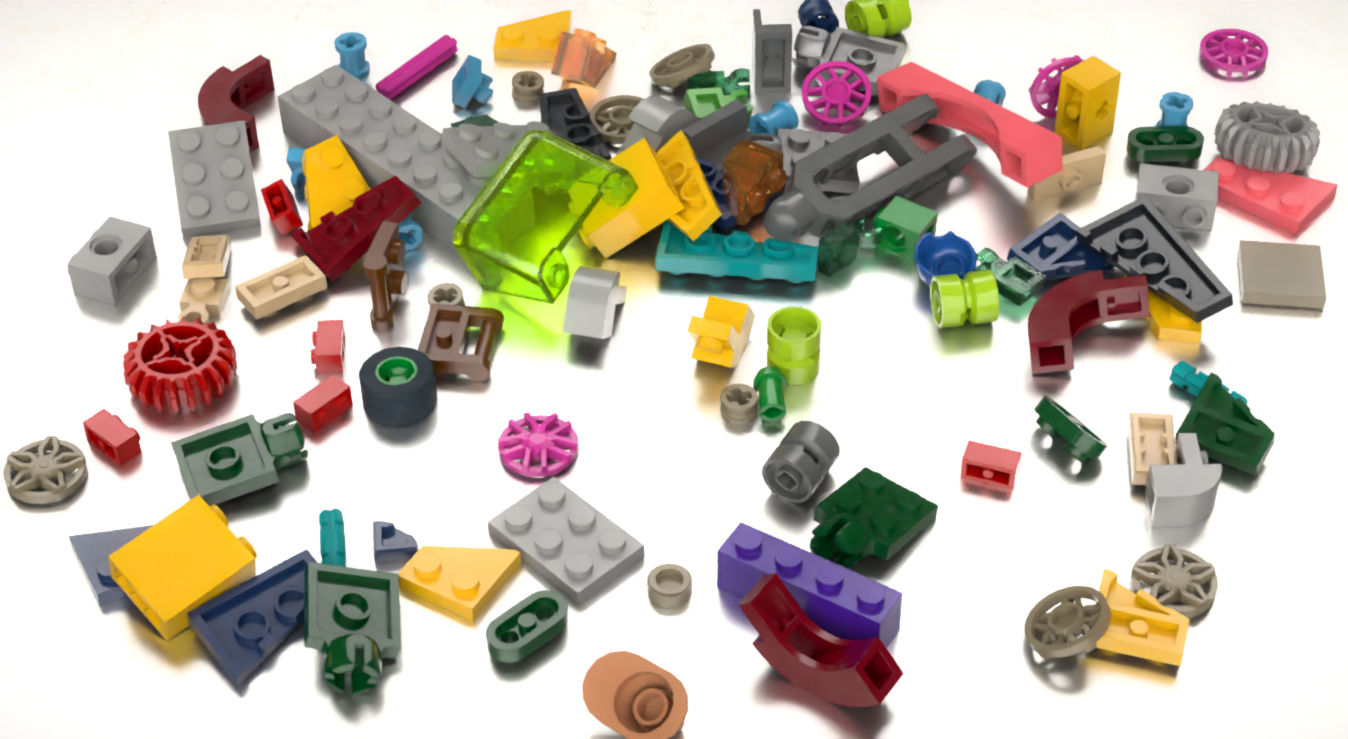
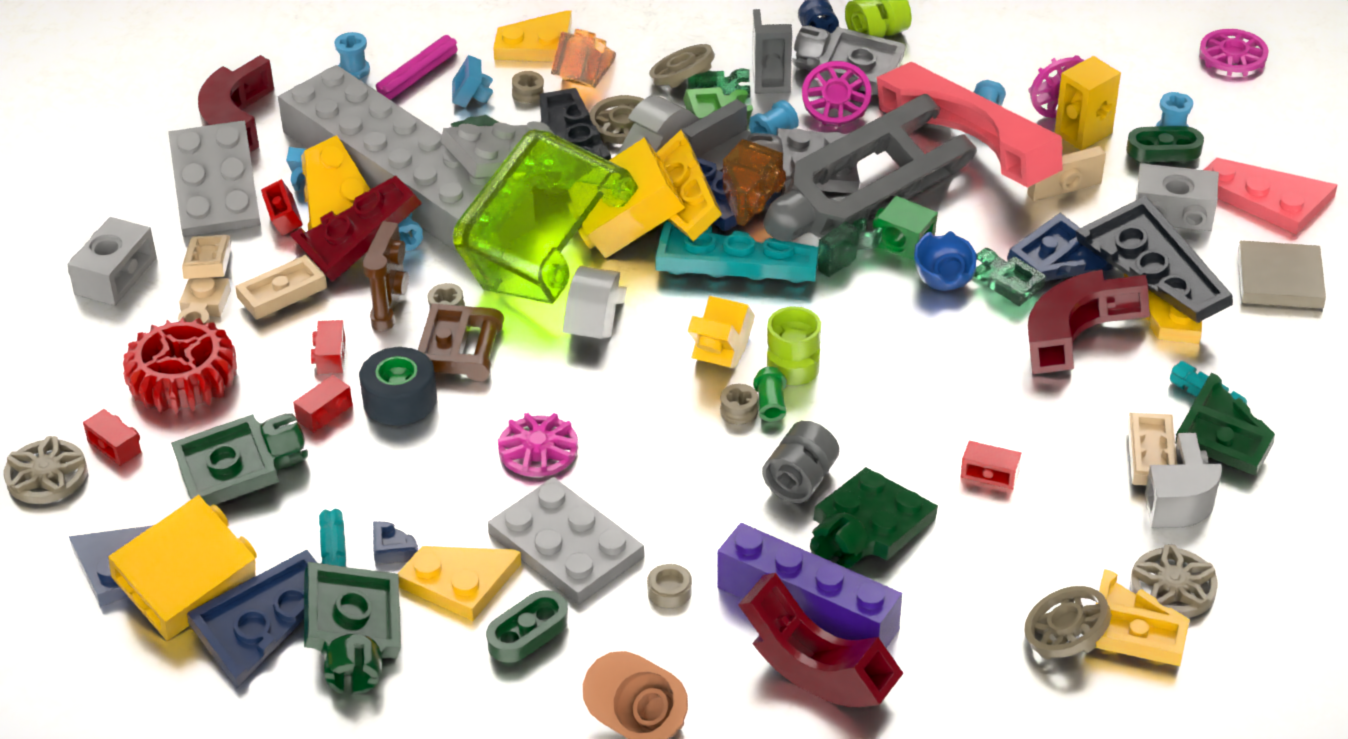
(966, 298): lime wheel -> none
(1081, 440): dark green plate -> none
(1267, 137): light grey gear -> none

